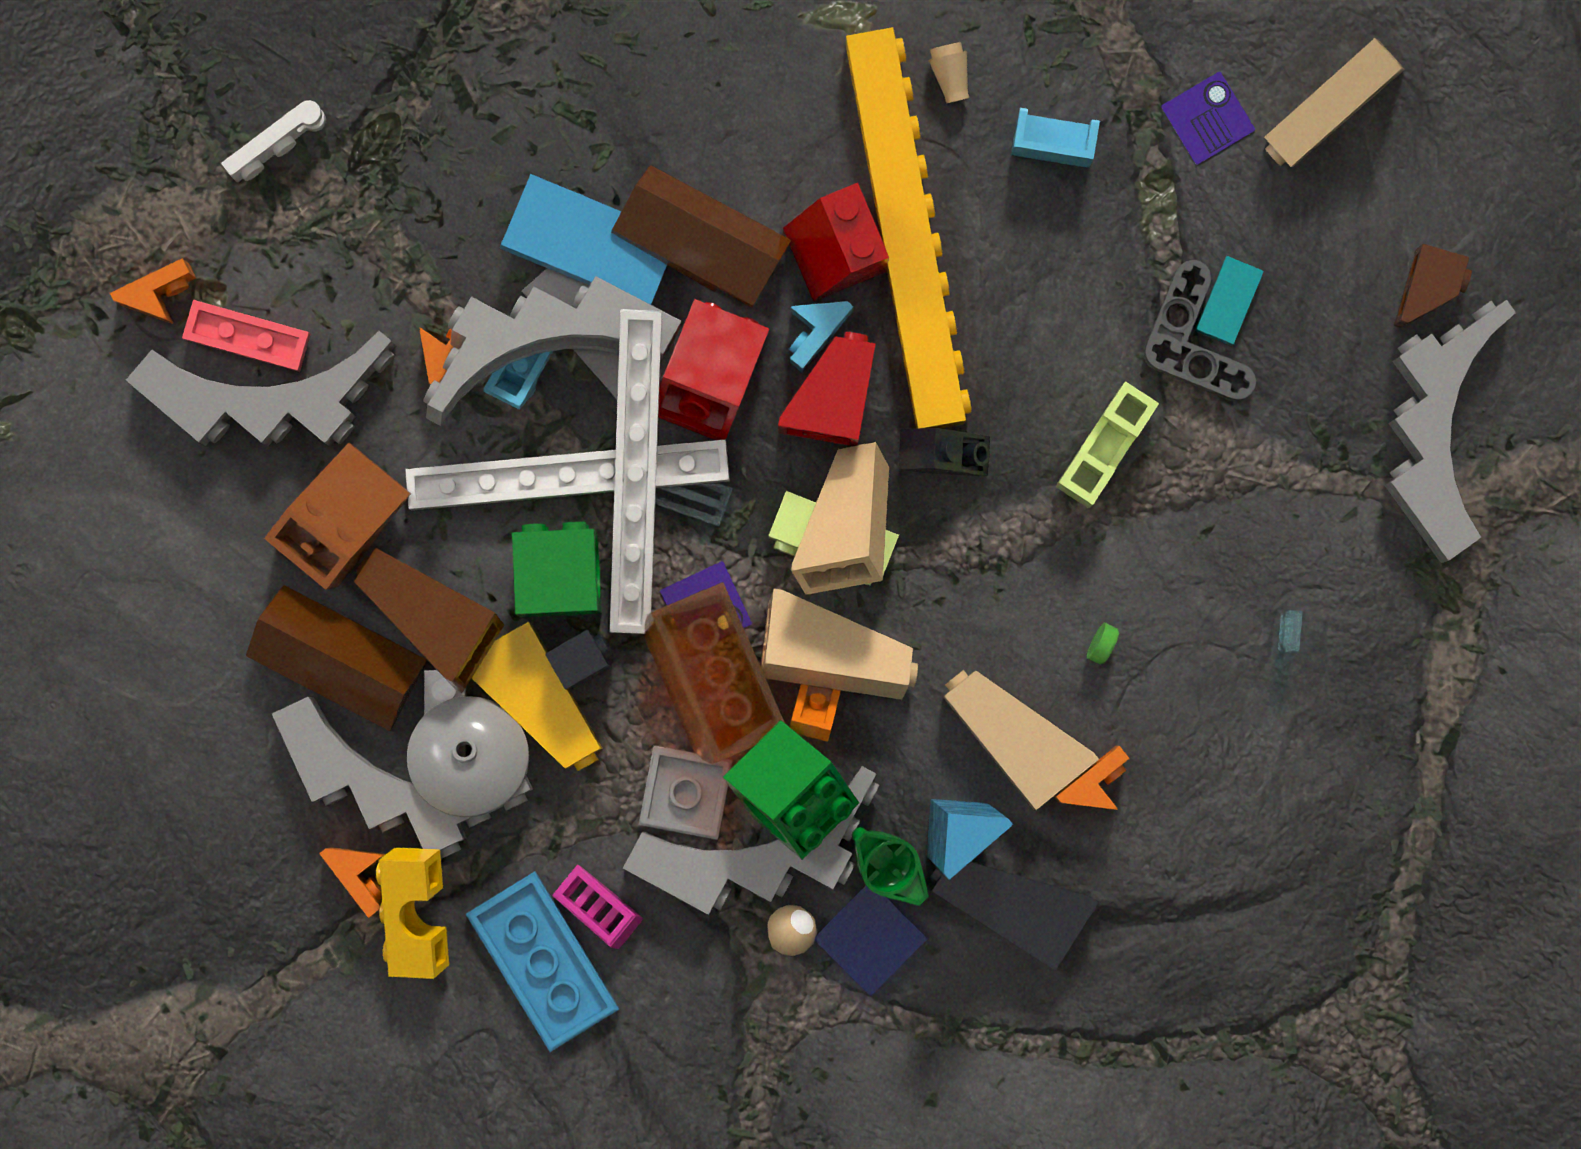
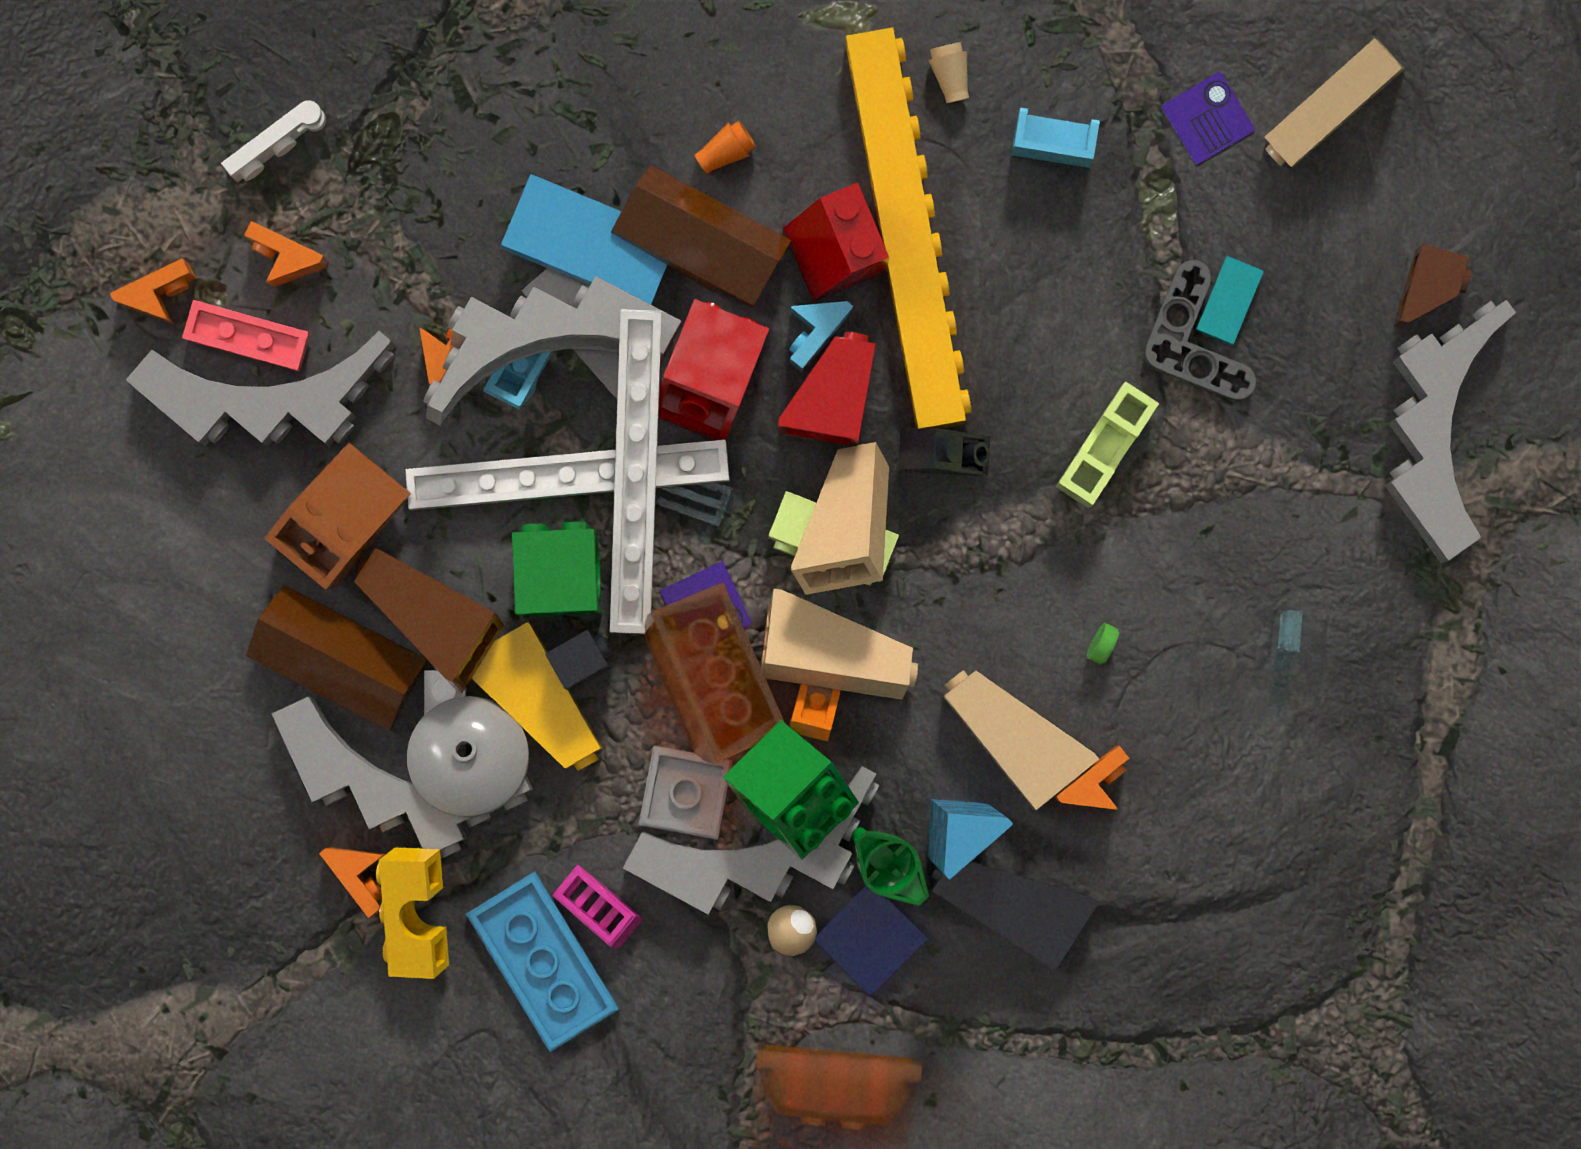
(293, 258): none -> orange slope
(726, 147): none -> orange cone
(836, 1084): none -> clear orange windscreen

